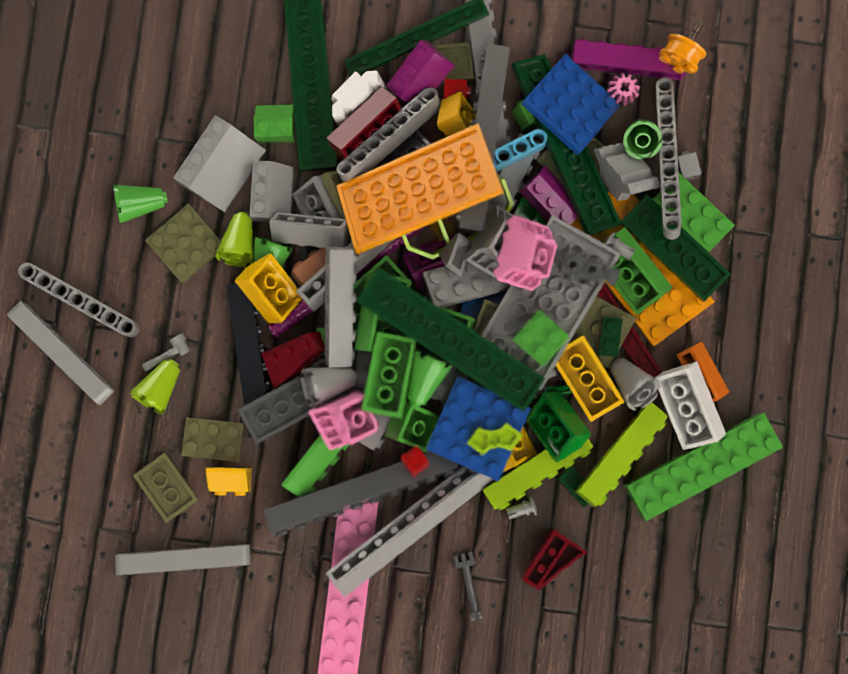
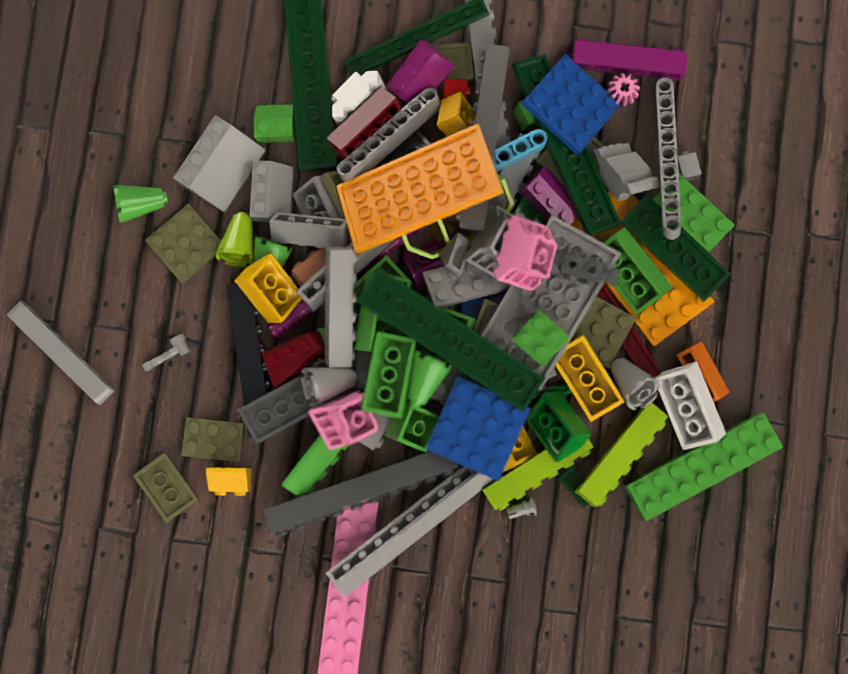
(72, 294): light grey beam -> none
(157, 386): lime cone -> none
(182, 559): light grey beam -> none
(414, 461): red brick -> none
(464, 564): dark grey hinge -> none
(484, 440): lime tile -> none
(551, 559): dark red wedge -> none
(610, 337): dark green plate -> none
(616, 244): light grey pin -> none
(642, 139): bright green cone -> none
(683, 51): light orange wheel -> none

